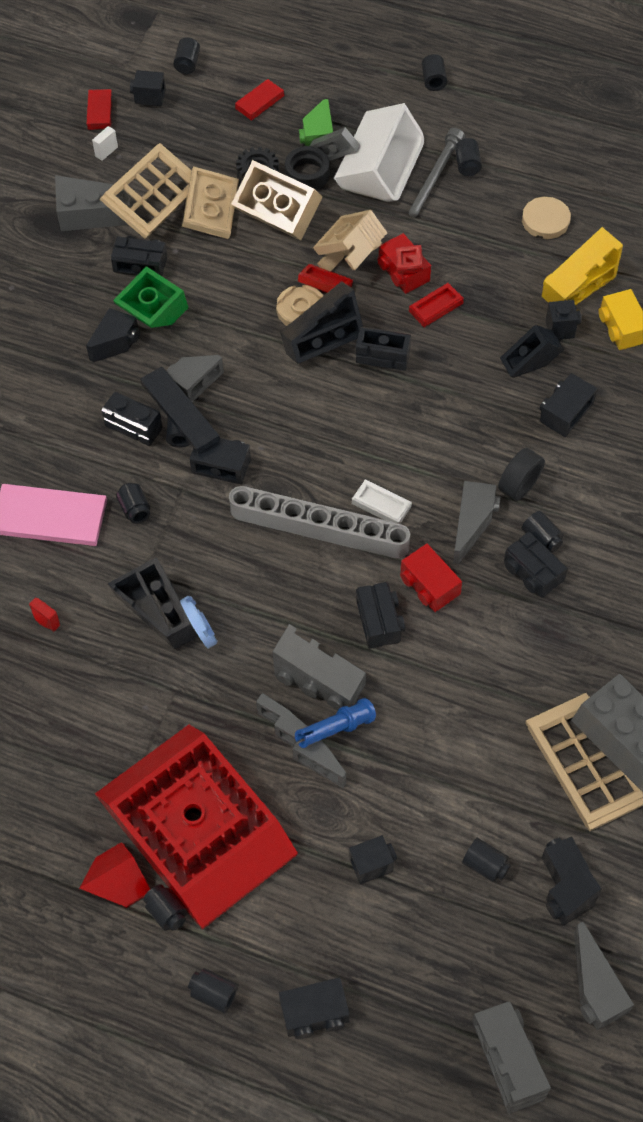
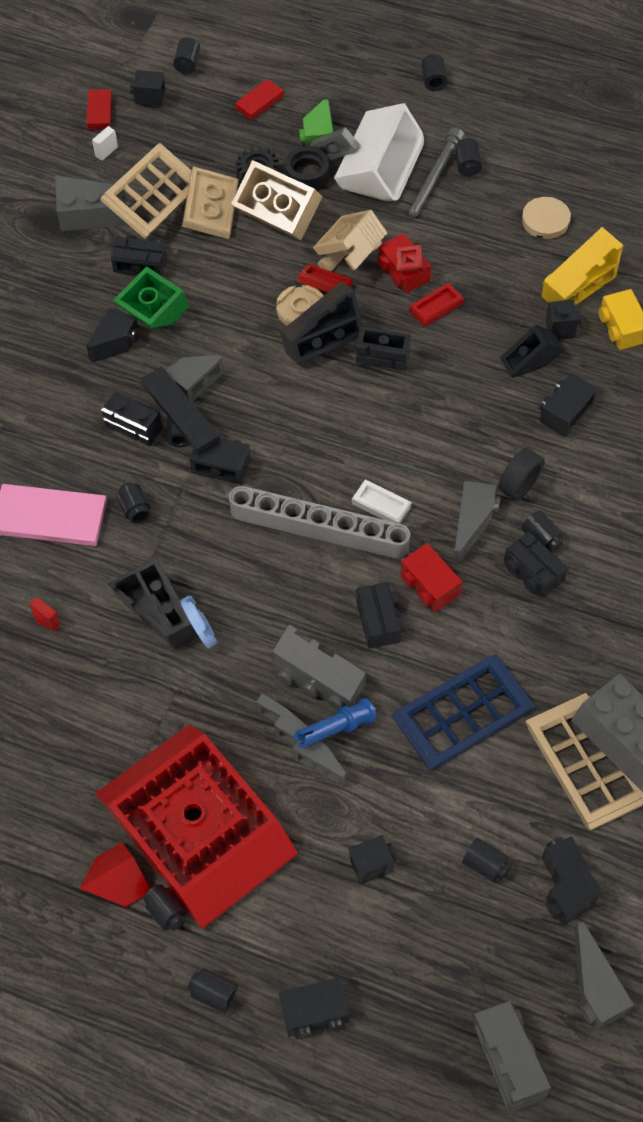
(419, 739): none -> dark blue piece

